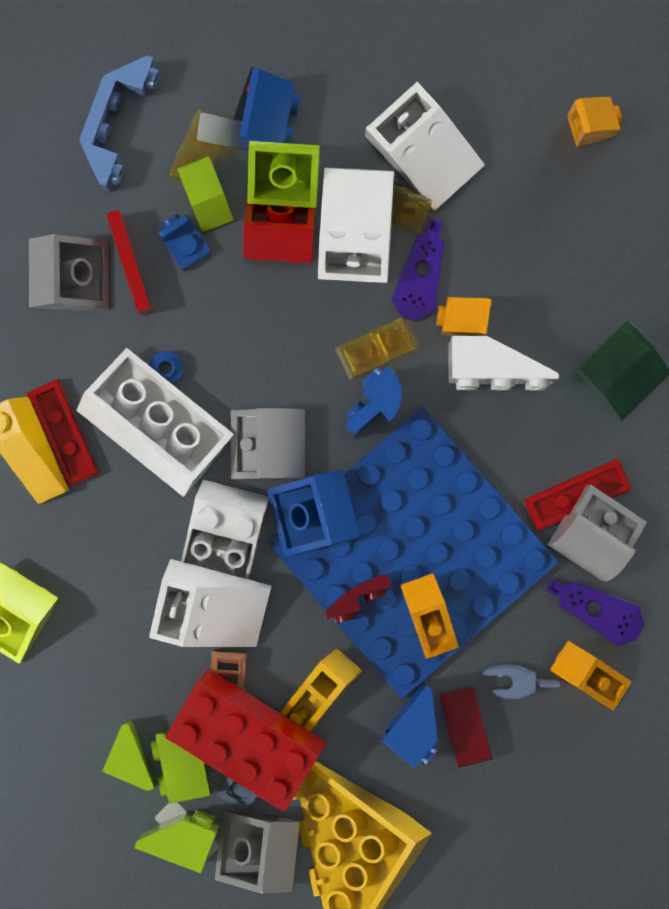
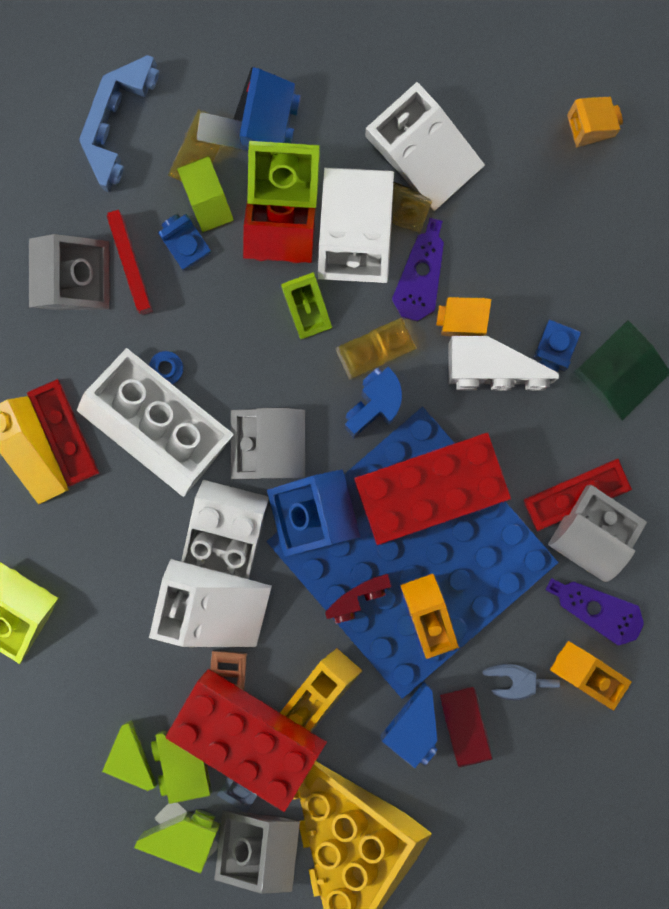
(306, 305): none -> lime slope
(432, 488): none -> red brick
(556, 346): none -> blue bracket

